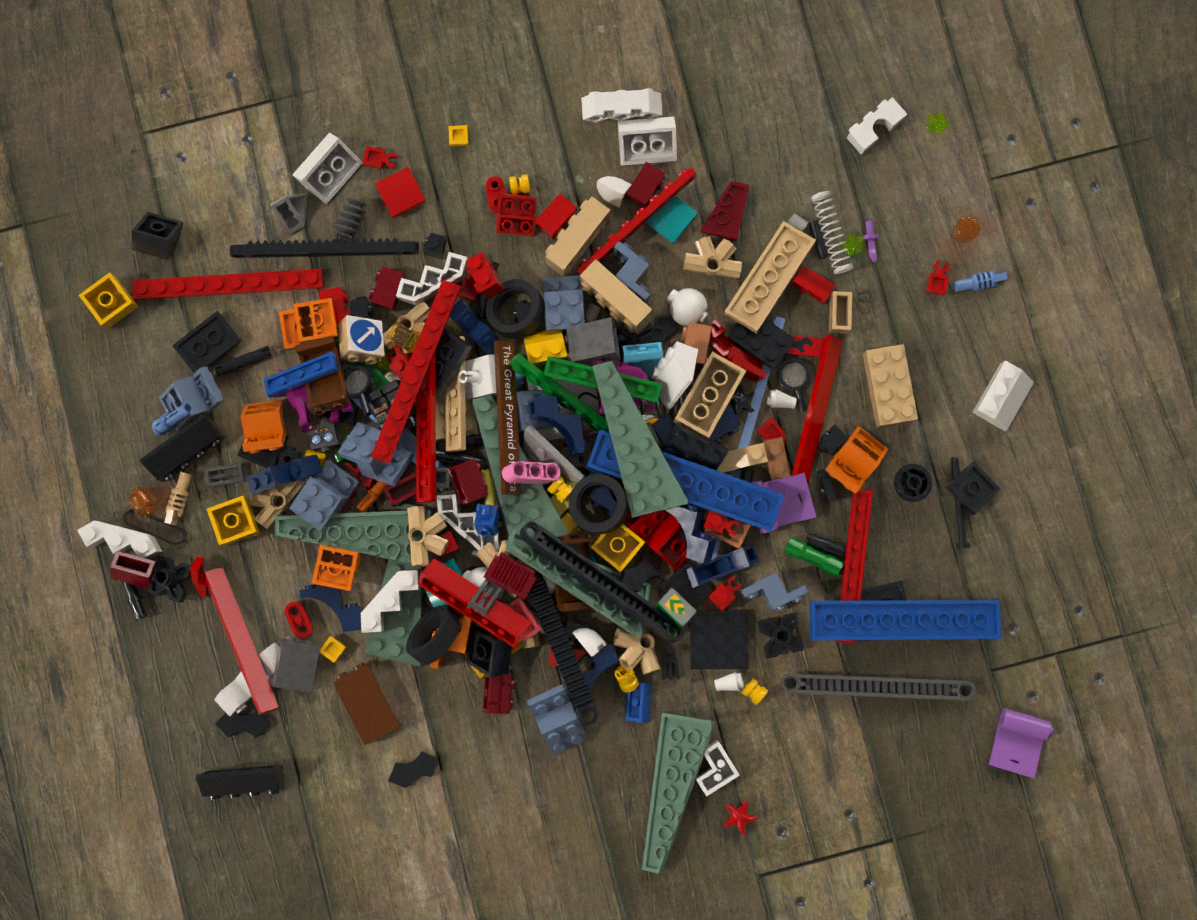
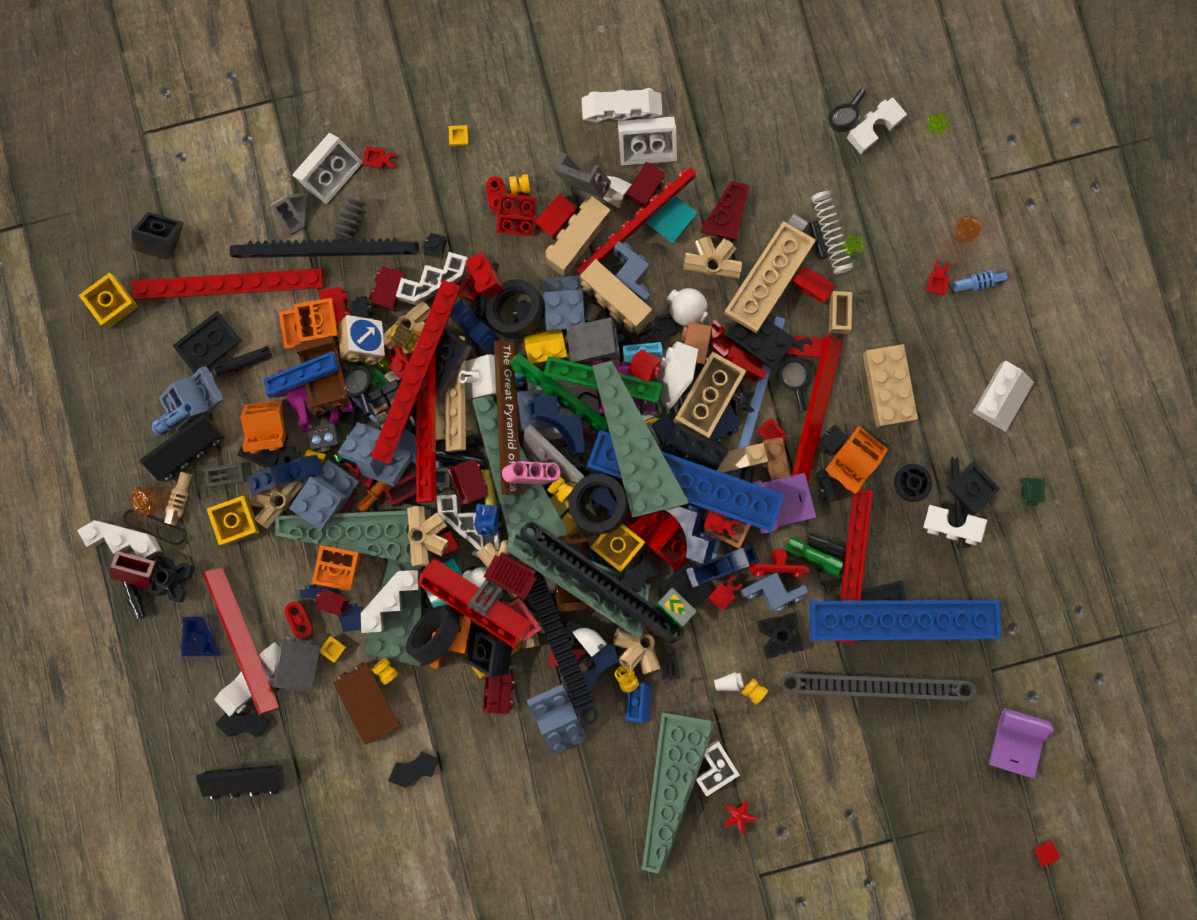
(197, 571): red slope -> none
(197, 638): none -> clear blue slope
(332, 602): none -> dark red piece
(384, 671): none -> yellow wheel
(400, 192): red slope -> none
(594, 183): none -> flat silver panel
(645, 366): none -> red brick
(719, 640): black plate -> none
(779, 566): none -> red shield
(780, 400): white cone -> none
(846, 116): none -> black piece
(871, 237): medium lavender piece -> none
(972, 530): none -> white arch
(1032, 490): none -> clear green window
(1046, 853): none -> red tile

